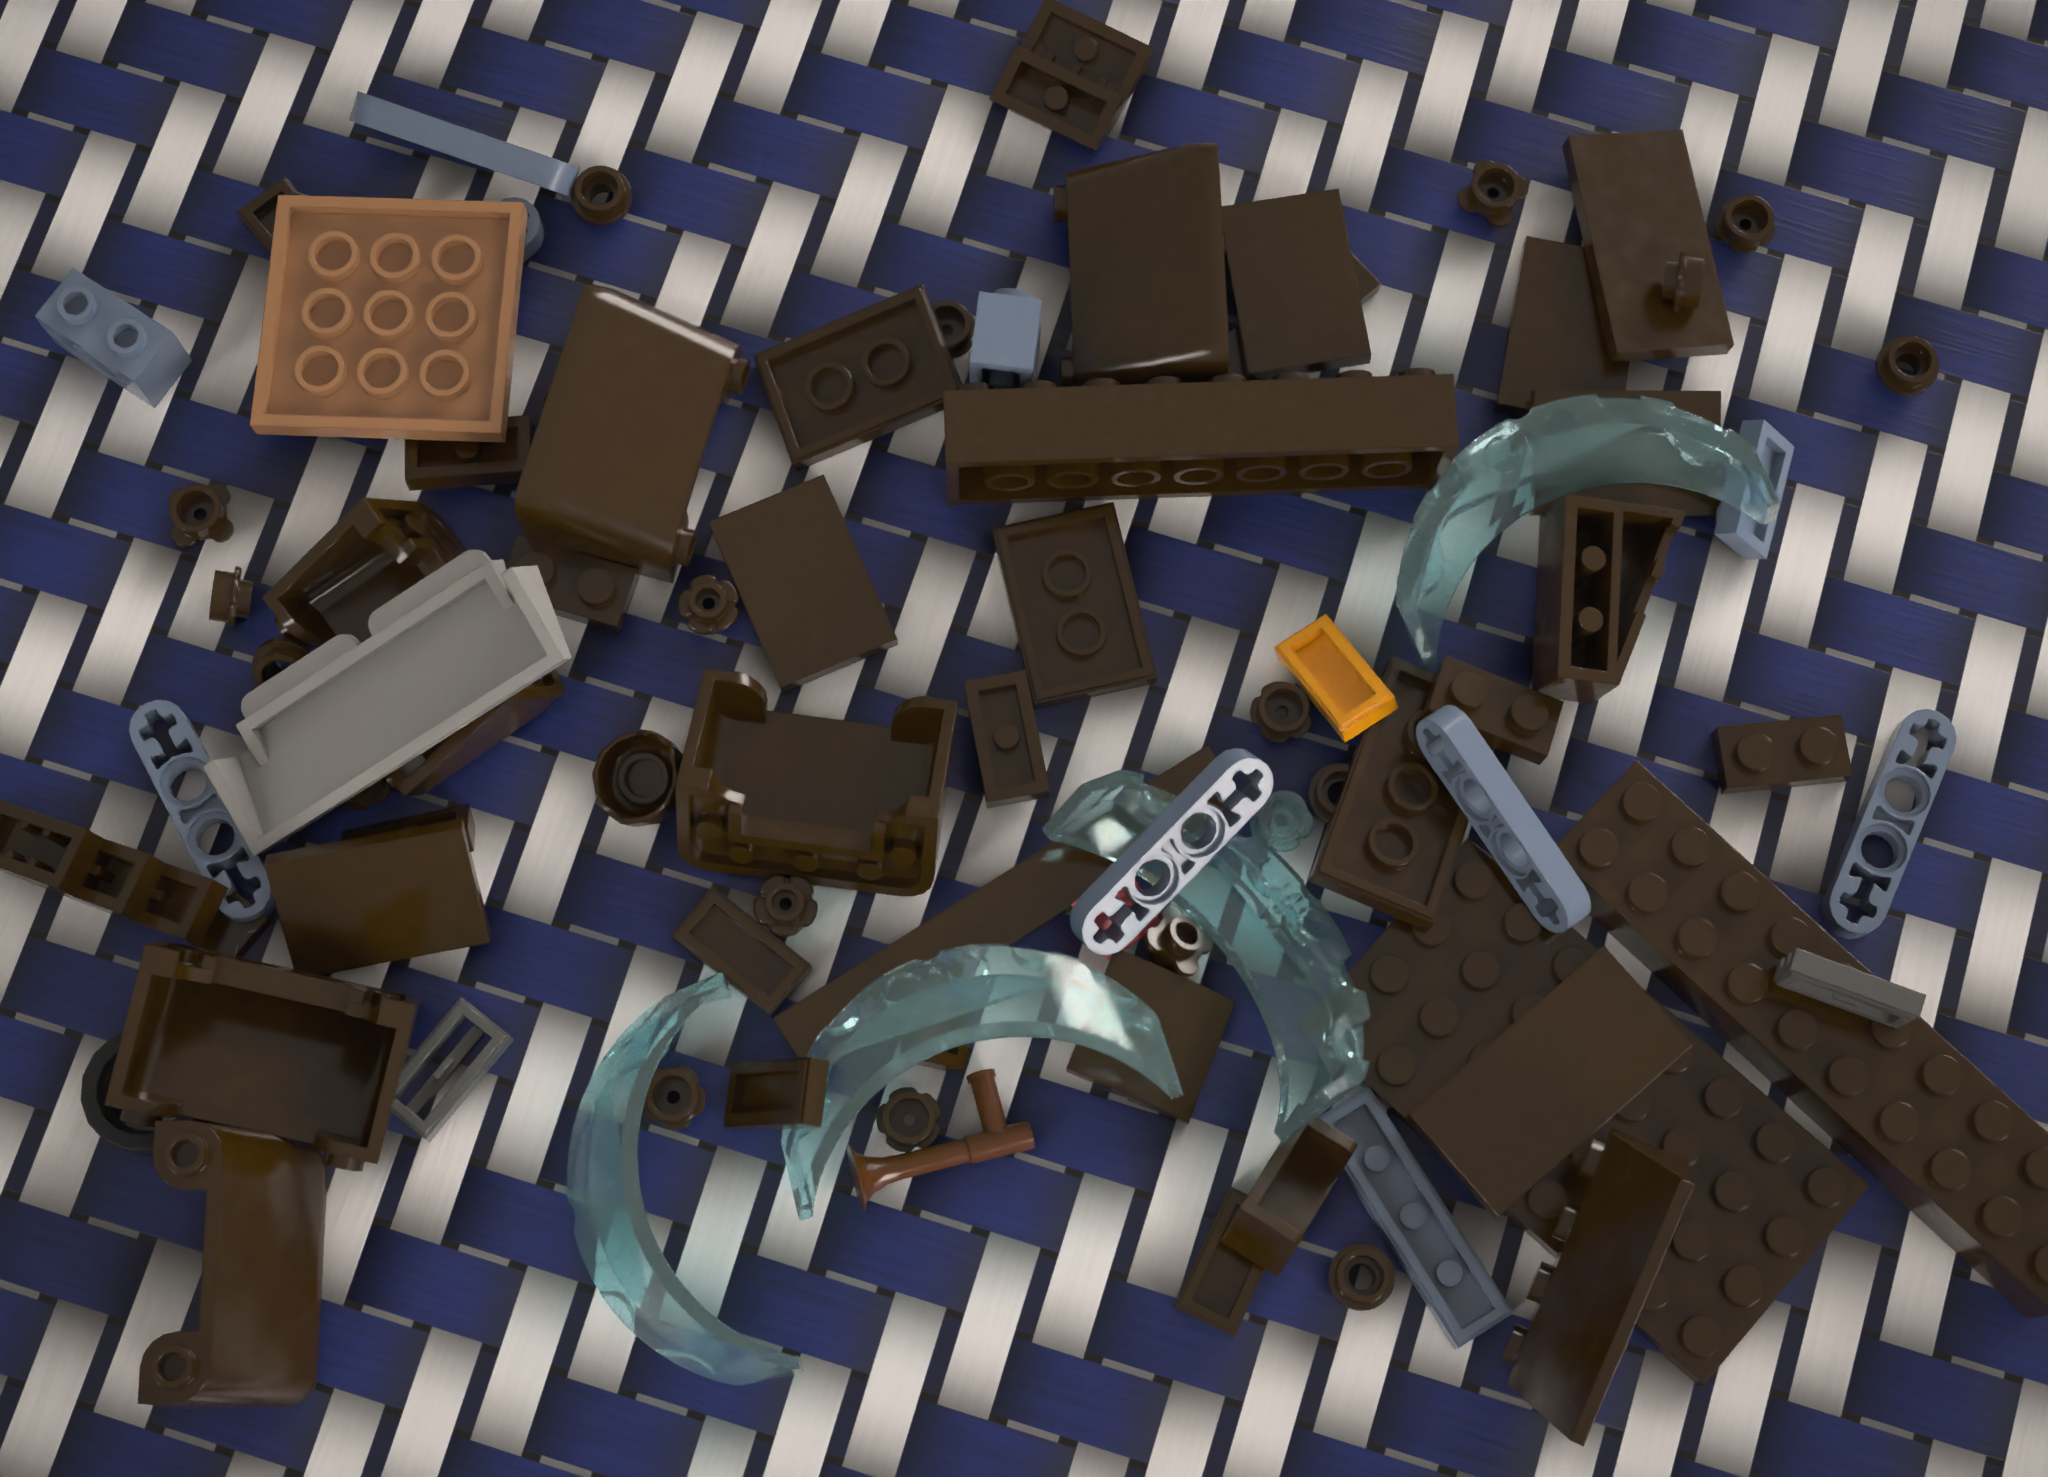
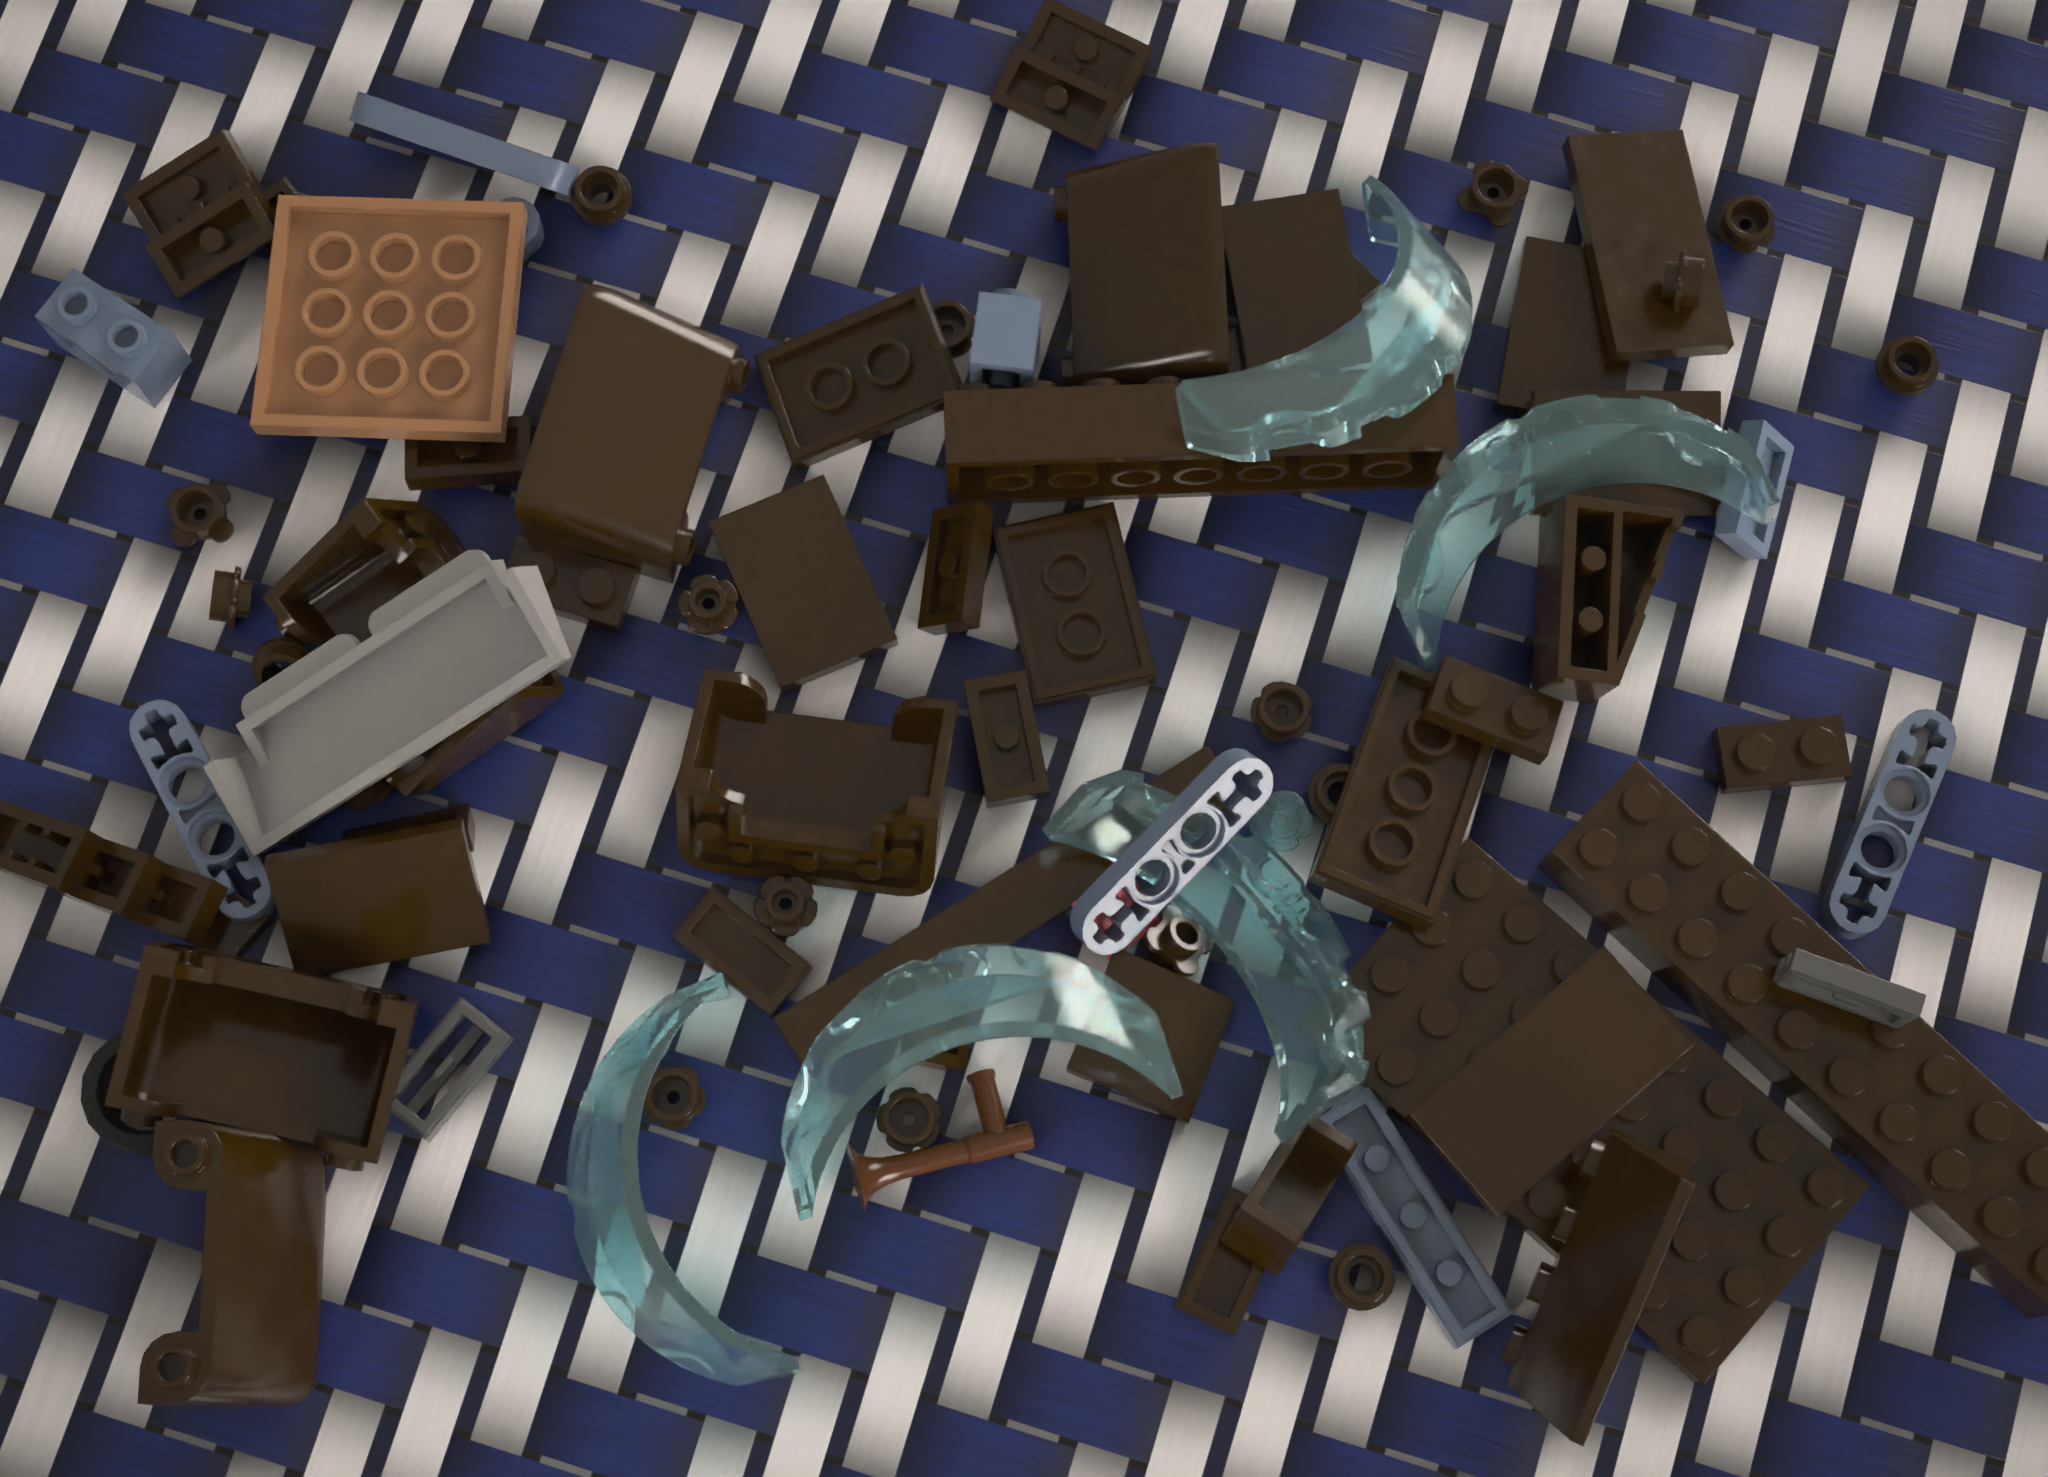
(202, 213): none -> dark brown slope
(637, 778): dark brown hair -> none
(776, 1094): dark brown tile -> none
(956, 568): none -> dark brown plate
(1336, 678): light orange tile -> none
(1367, 369): none -> clear light blue windscreen
(1503, 819): sand blue beam -> none

